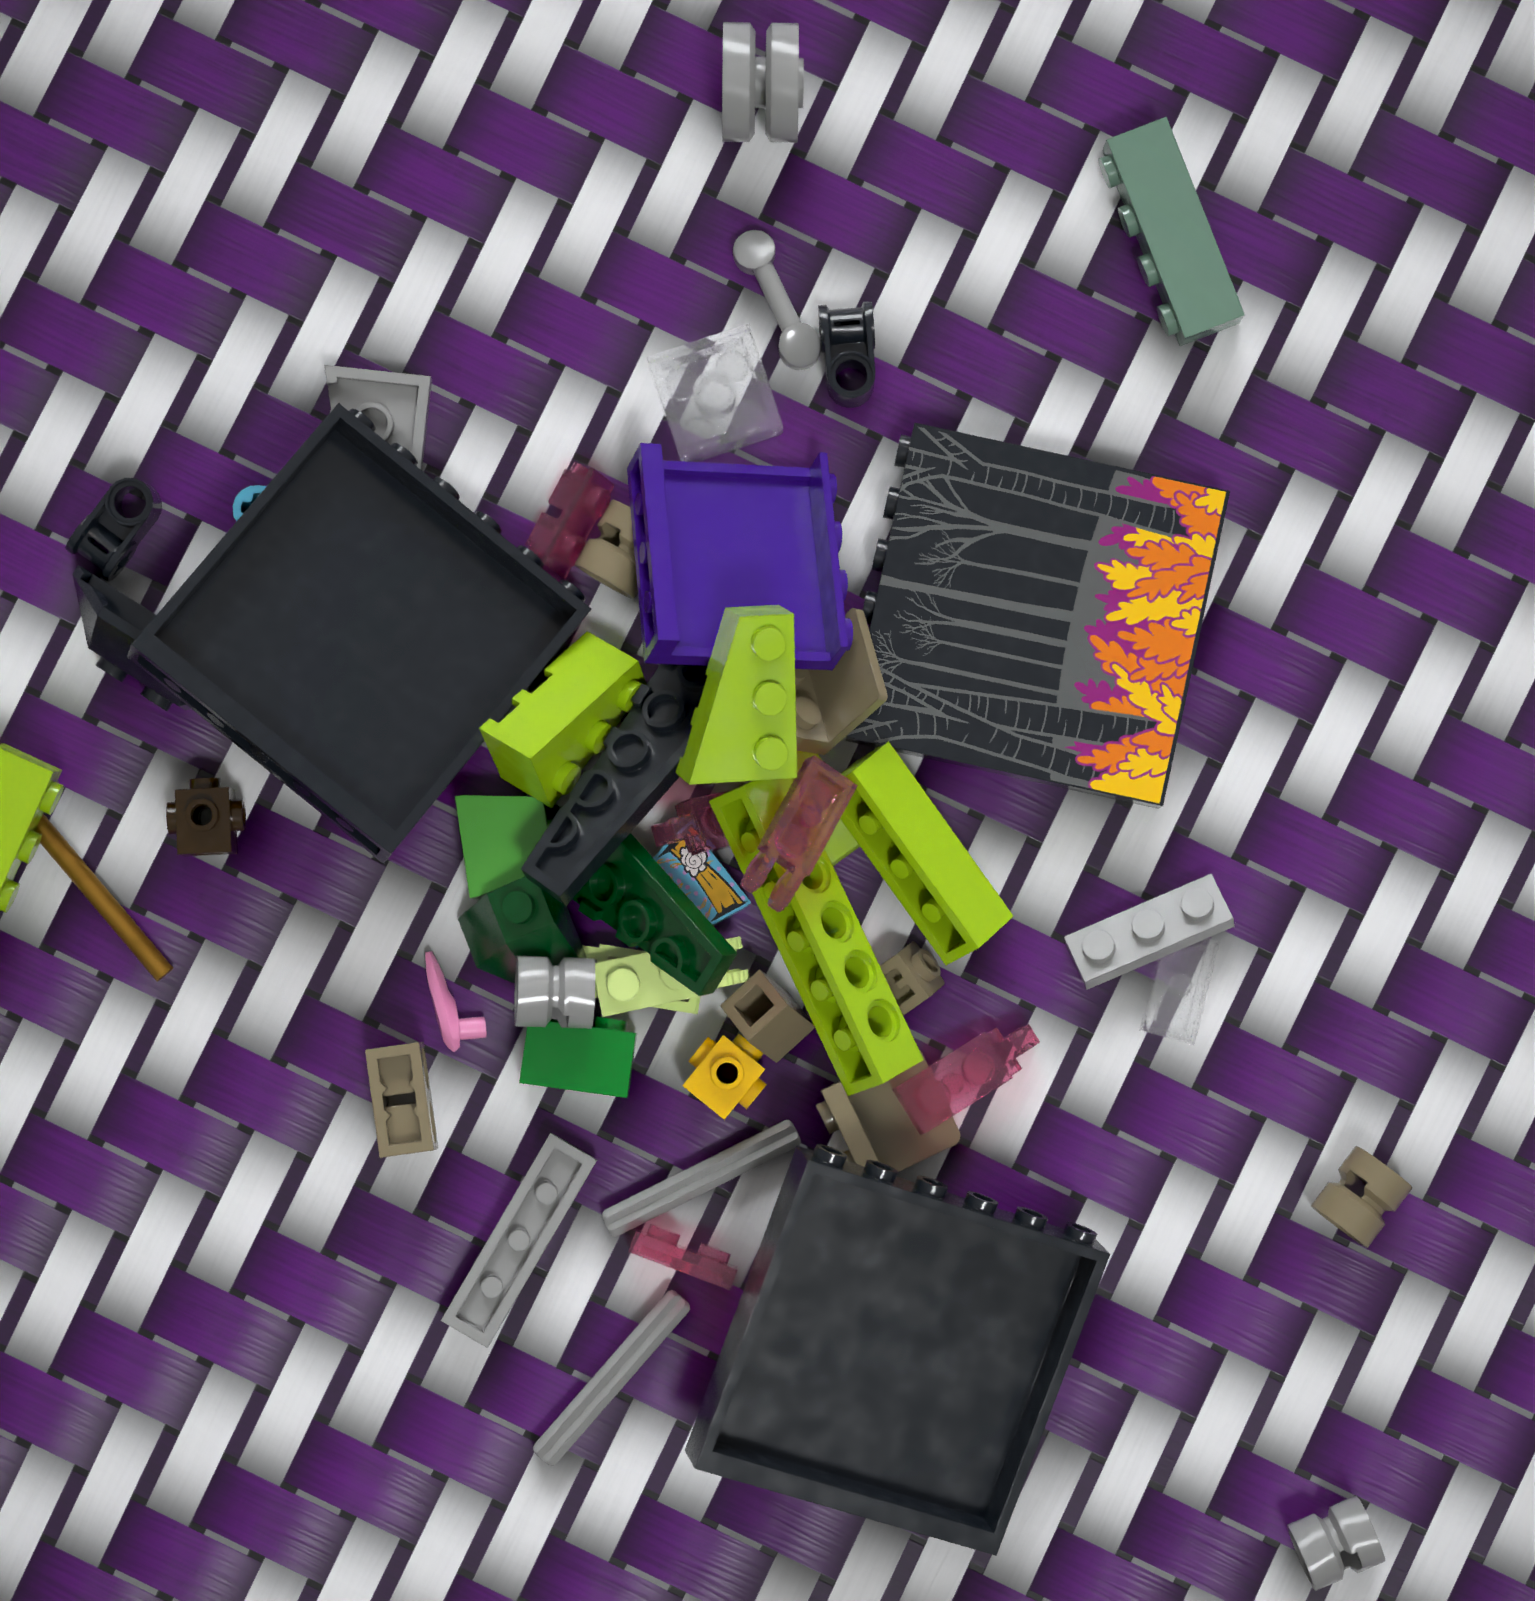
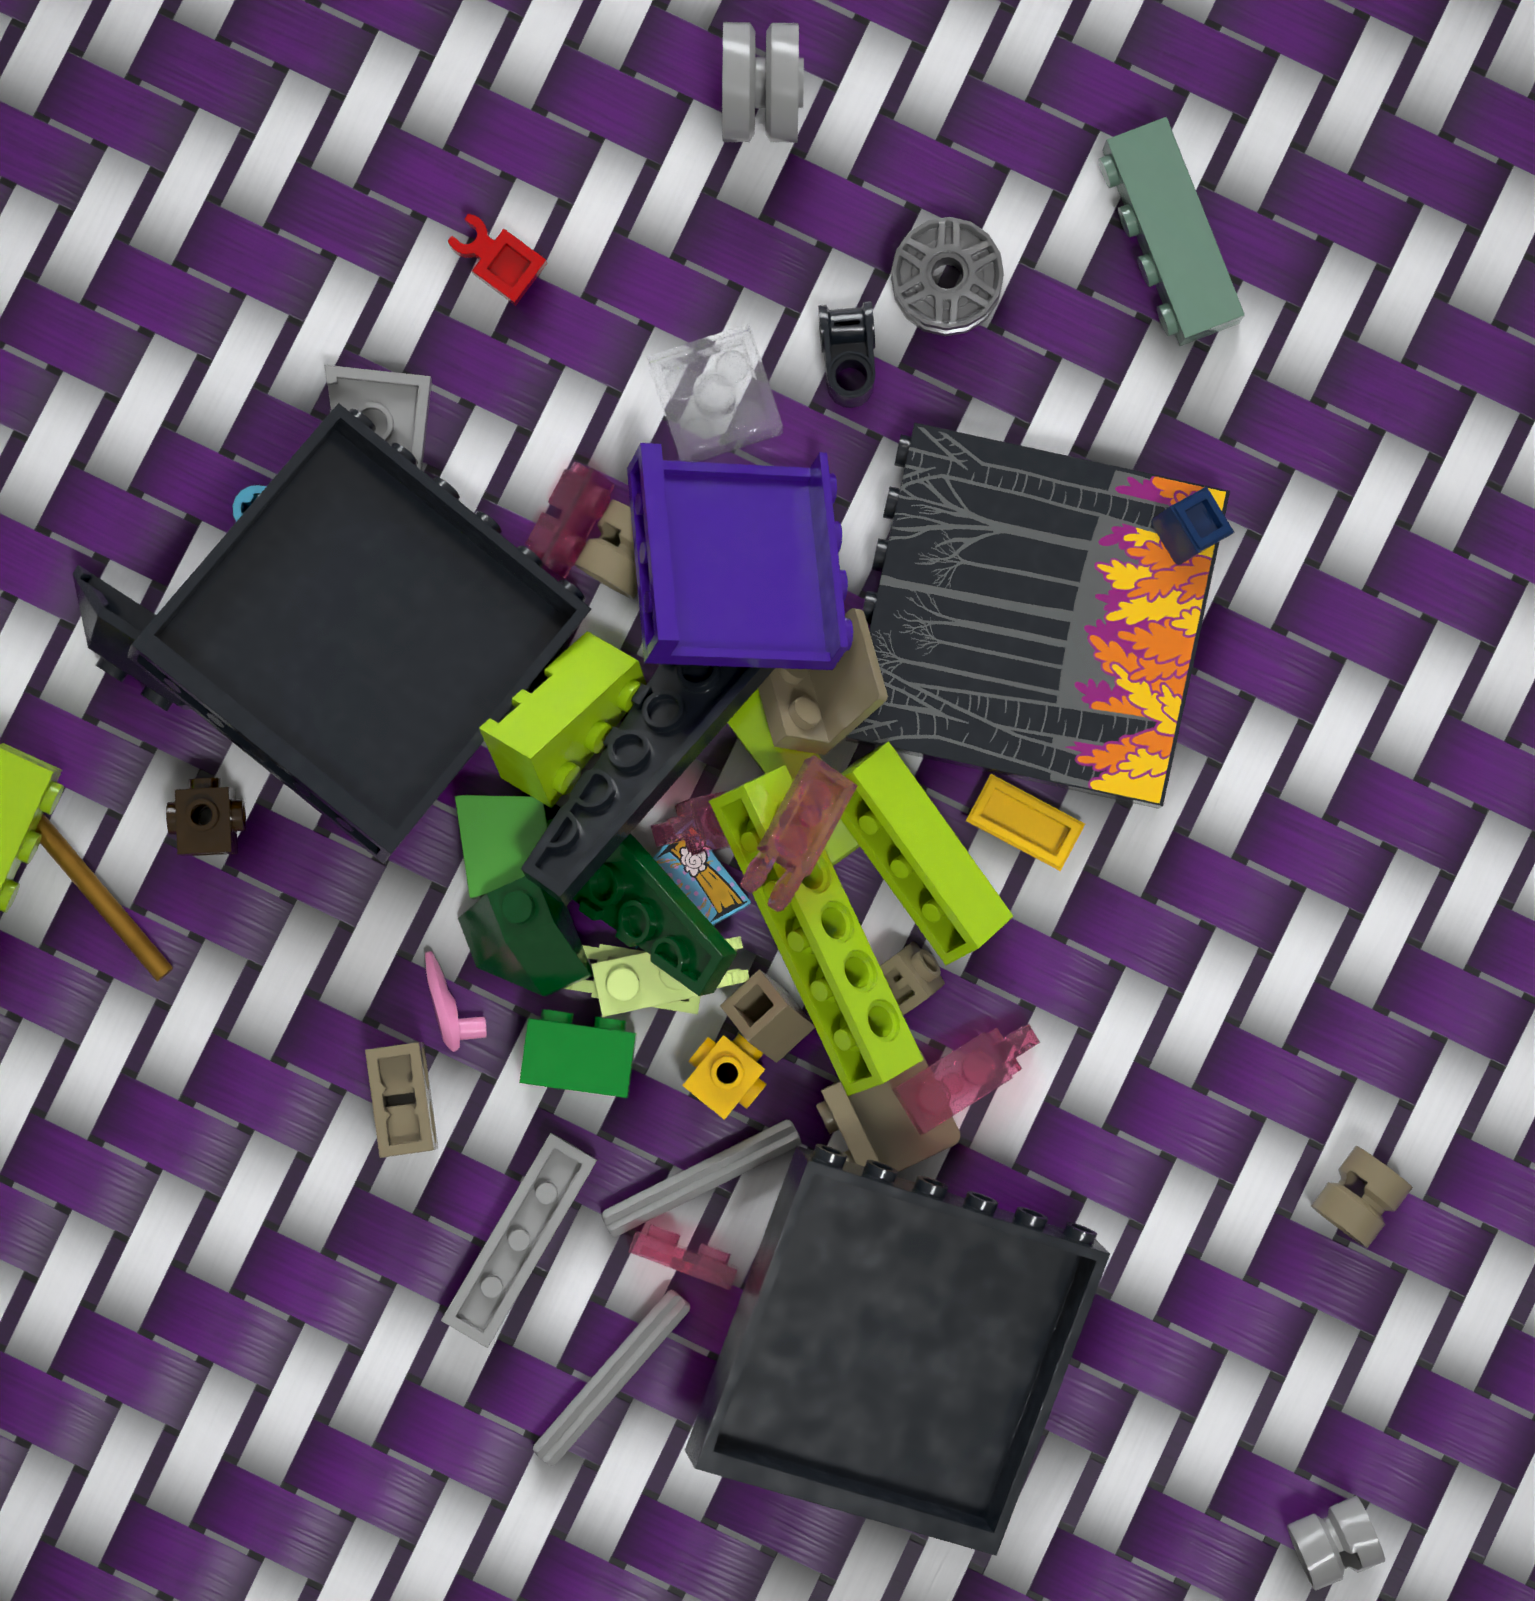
(113, 529): black piece -> none
(503, 263): none -> red plate
(554, 992): light grey wheel -> none
(747, 703): lime wedge -> none
(799, 341): light grey bar -> none
(953, 244): none -> flat silver wheel
(1025, 822): none -> yellow tile
(1149, 931): plate -> none
(1180, 992): clear slope -> none
(1191, 526): none -> dark blue slope

